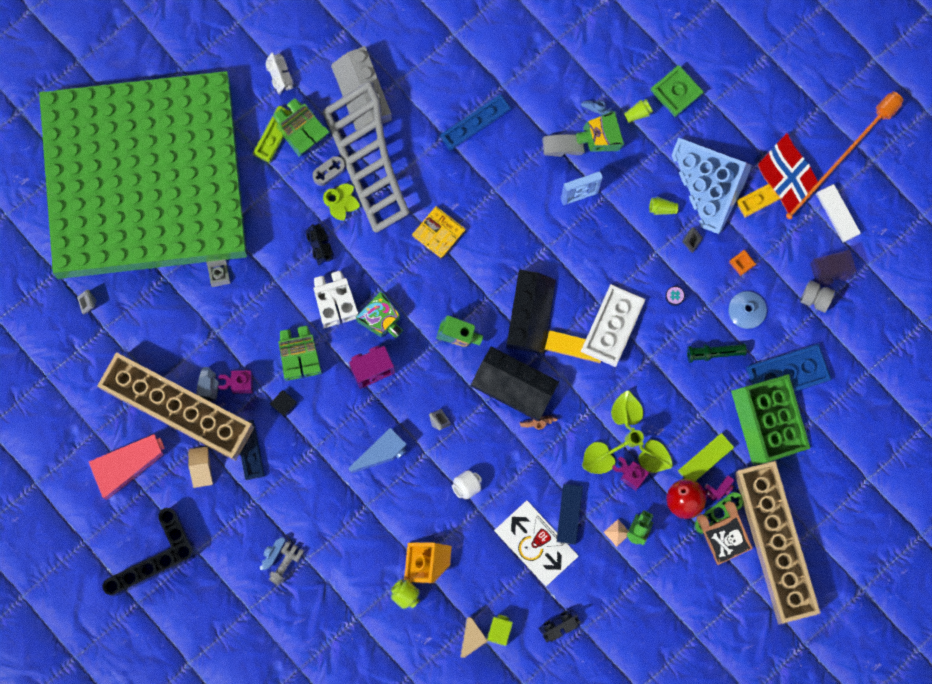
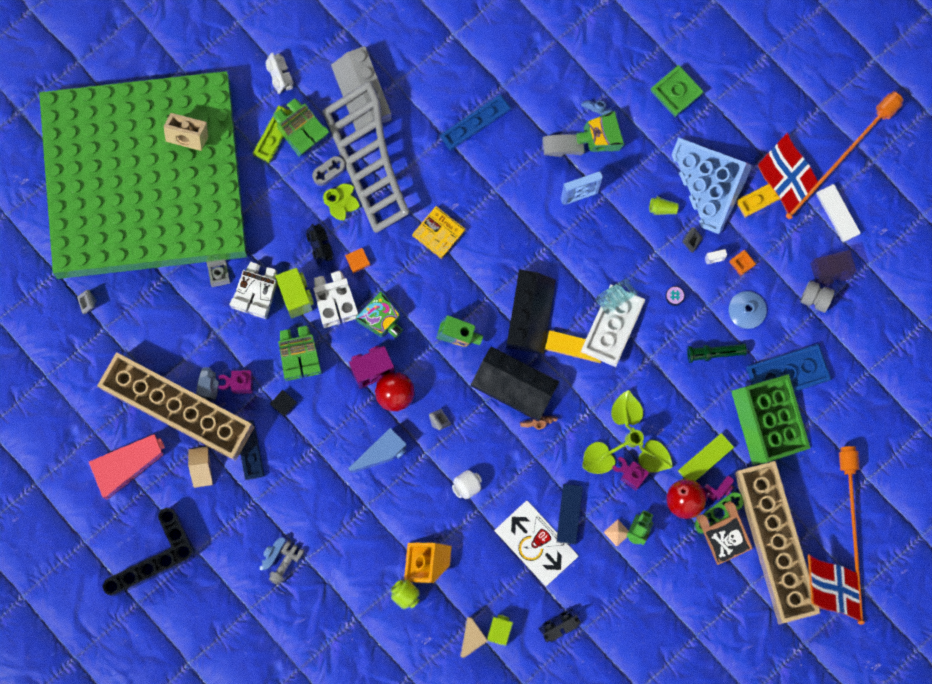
(186, 131): none -> tan brick
(255, 288): none -> white hips
(293, 291): none -> lime brick
(357, 260): none -> orange tile
(394, 391): none -> red piece
(606, 306): none -> clear light blue slope
(638, 111): lime cone -> none
(716, 256): none -> white tile
(833, 585): none -> flag

